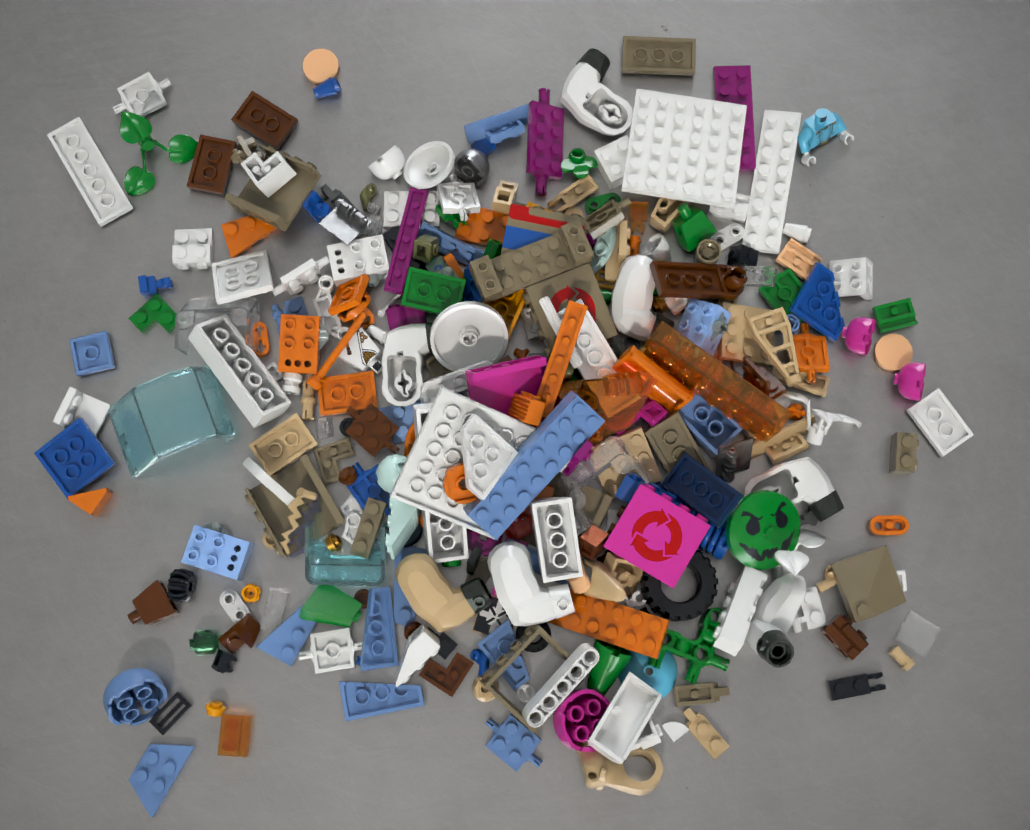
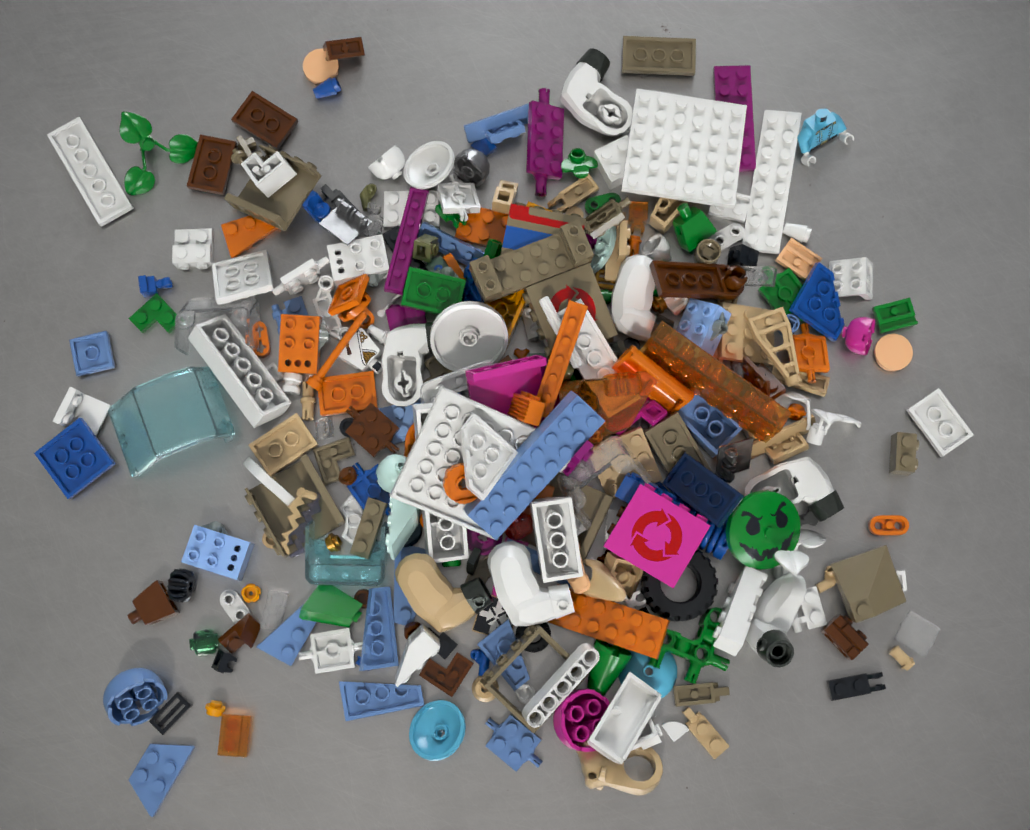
(92, 501): orange slope -> none
(142, 95): white plate -> none
(343, 48): none -> reddish brown hinge
(429, 725): none -> medium azure dish
(592, 542): copper panel -> none
(911, 380): dark pink cylinder -> none

